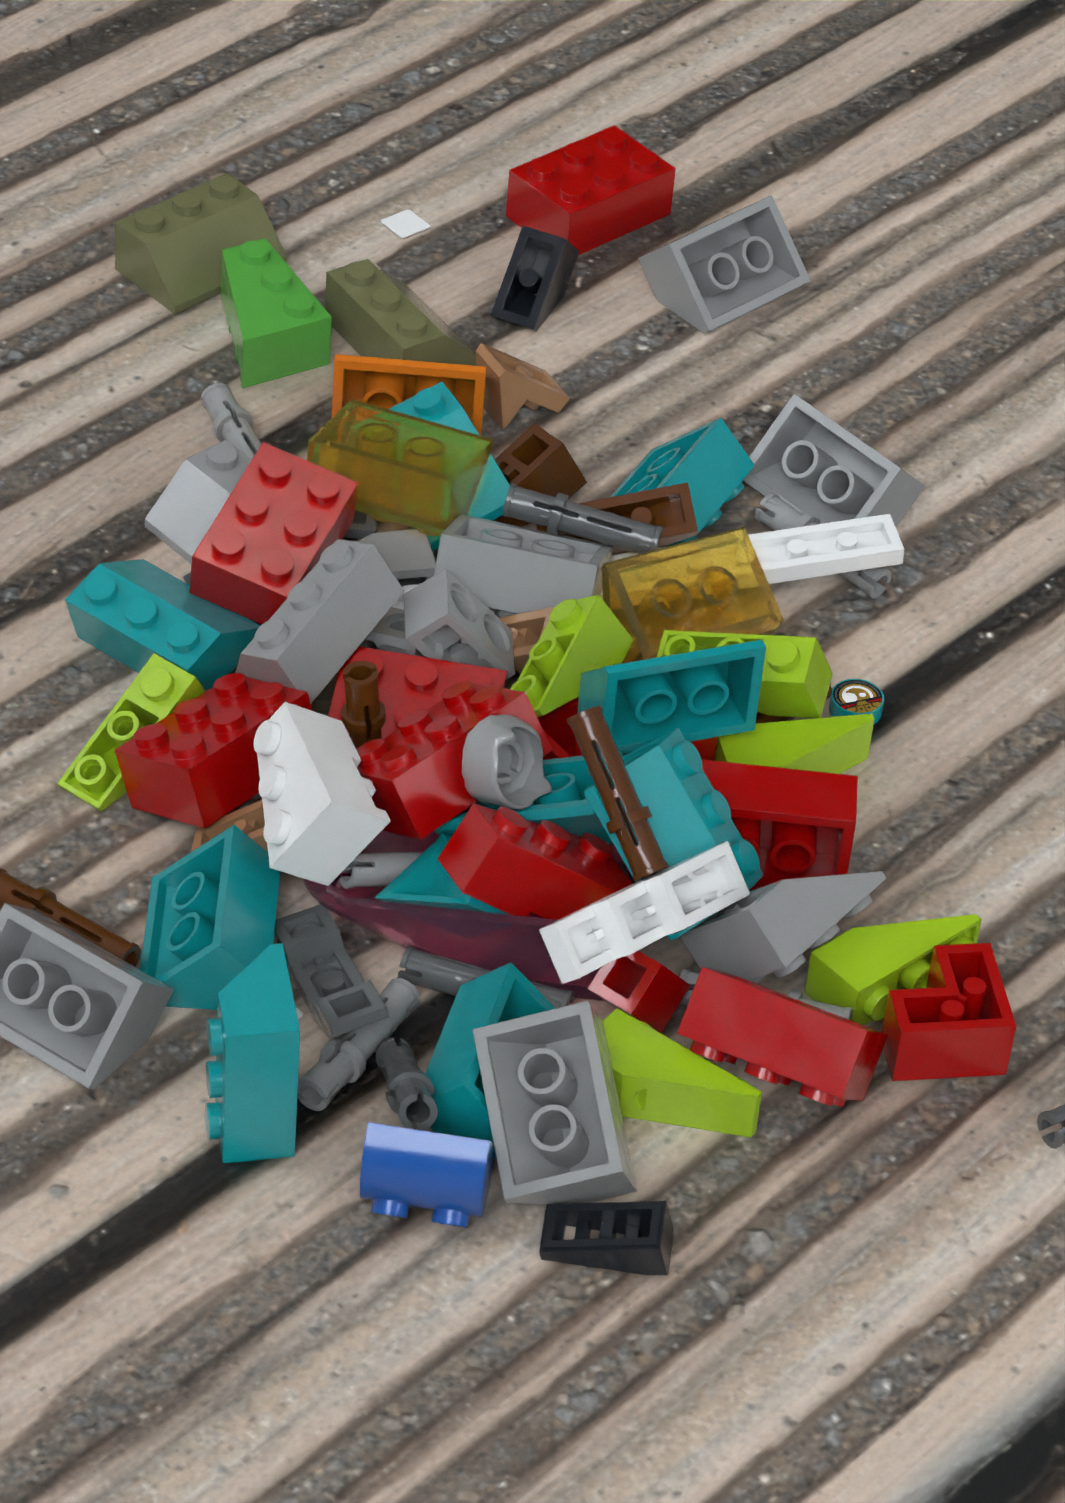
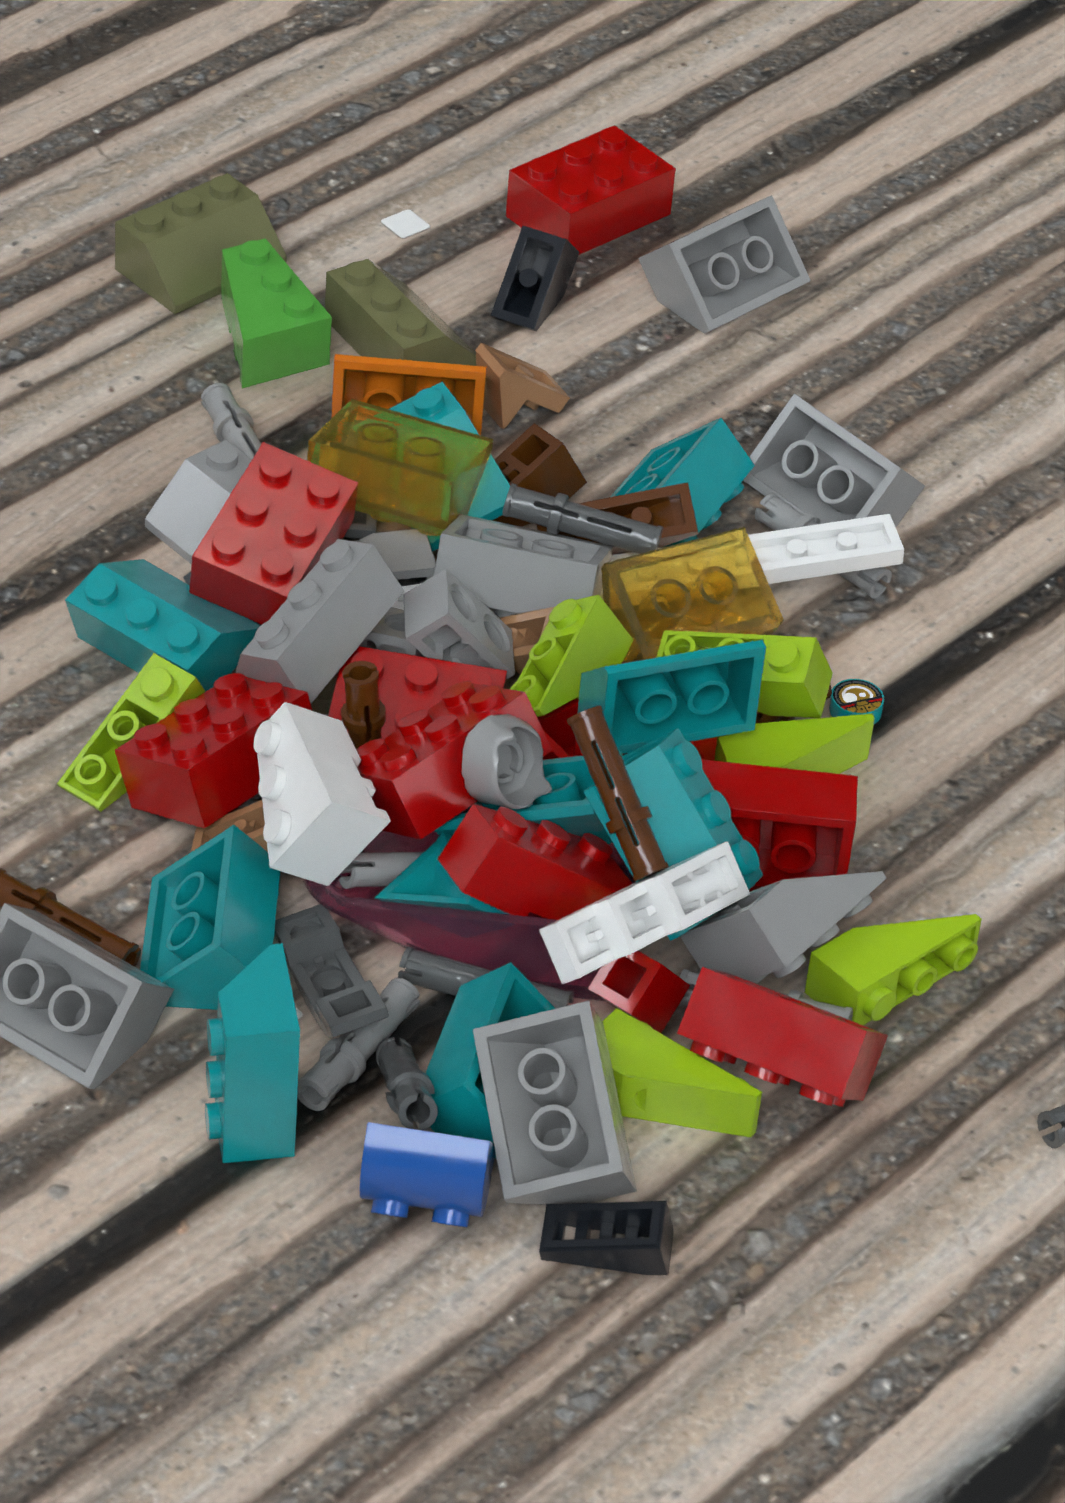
(954, 1024): red brick -> none

